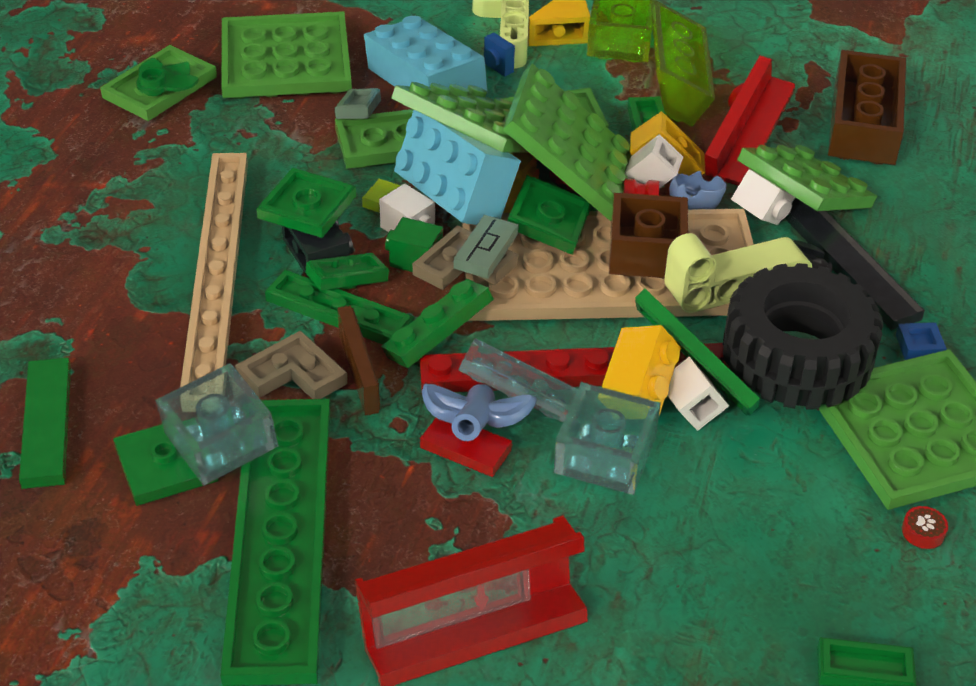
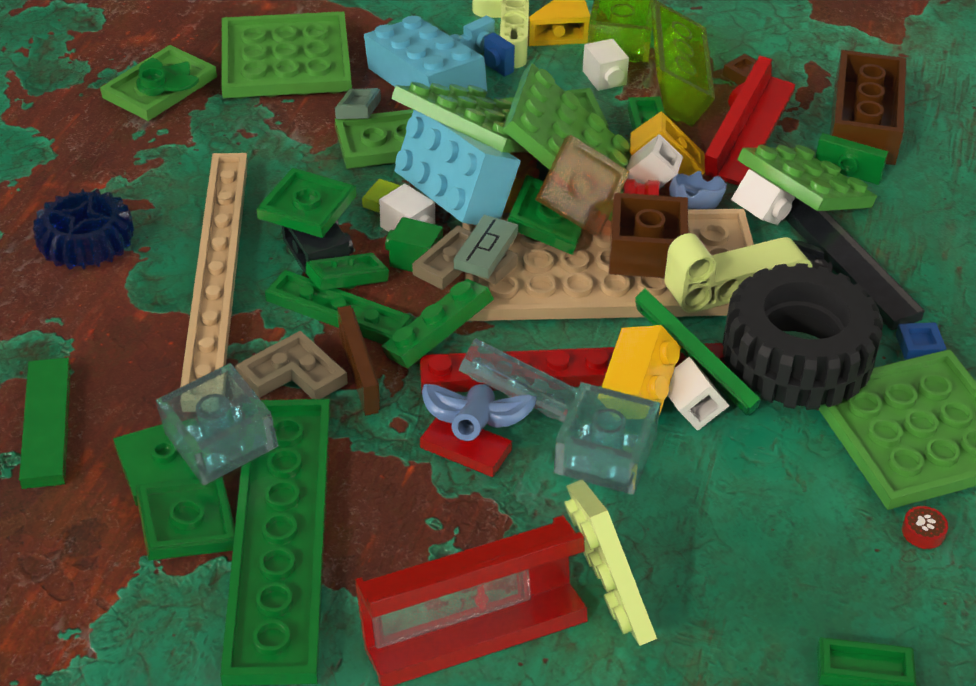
(83, 229): none -> clear blue gear
(185, 518): none -> green plate
(474, 33): none -> medium azure plate
(582, 185): none -> clear orange tile
(605, 64): none -> white brick
(609, 562): none -> yellowish green plate
(739, 68): none -> reddish brown plate
(853, 158): none -> green plate

